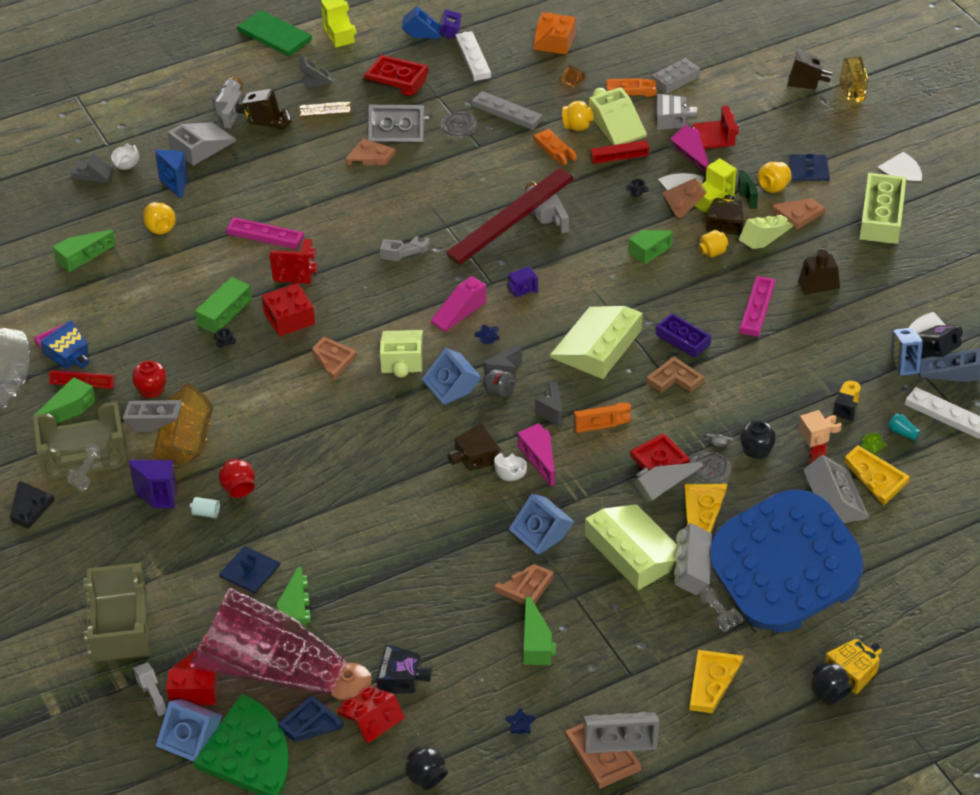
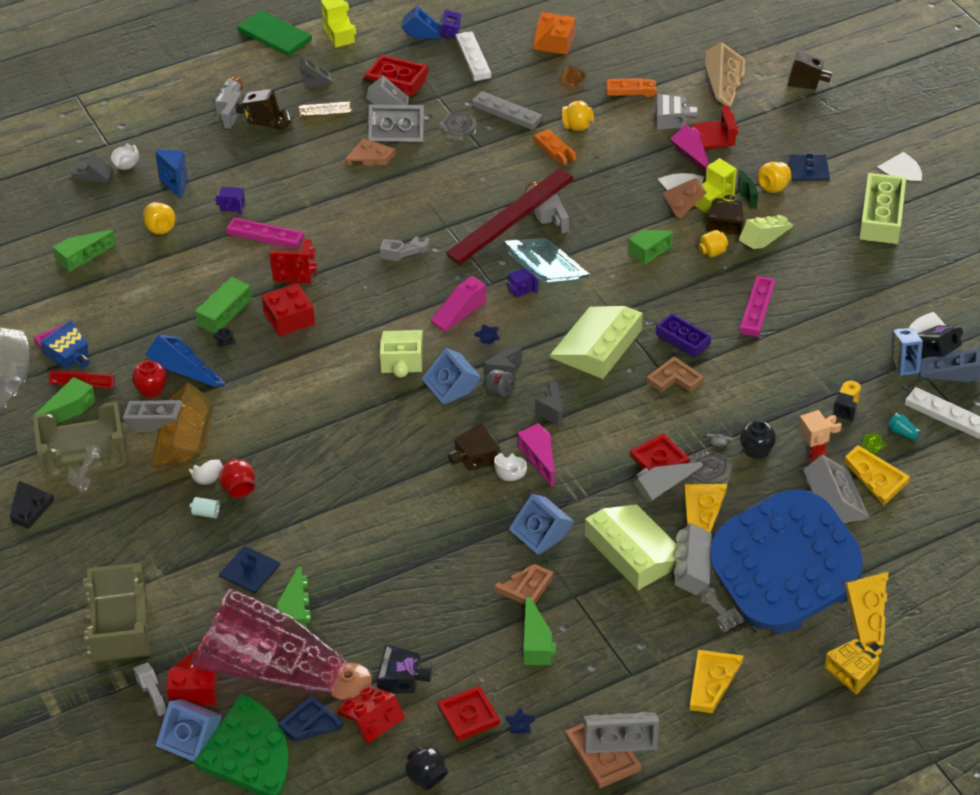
(155, 482): dark purple slope -> none
(179, 358): none -> blue wedge
(199, 140): light grey slope -> none
(207, 473): none -> white hair
(231, 199): none -> dark purple brick
(333, 356): nougat wing -> none
(386, 93): none -> light grey slope
(468, 713): none -> red plate
(544, 260): none -> clear light blue piece
(602, 417): orange hinge -> none
(616, 116): yellowish green slope -> none
(619, 152): red piece -> none
(637, 187): black plate -> none
(676, 75): light grey piece -> none
(724, 71): none -> tan wedge
(800, 211): nougat wing -> none
(819, 273): dark brown torso -> none
(831, 682): black piece -> none
(854, 85): clear yellow torso -> none
(867, 604): none -> yellow wing

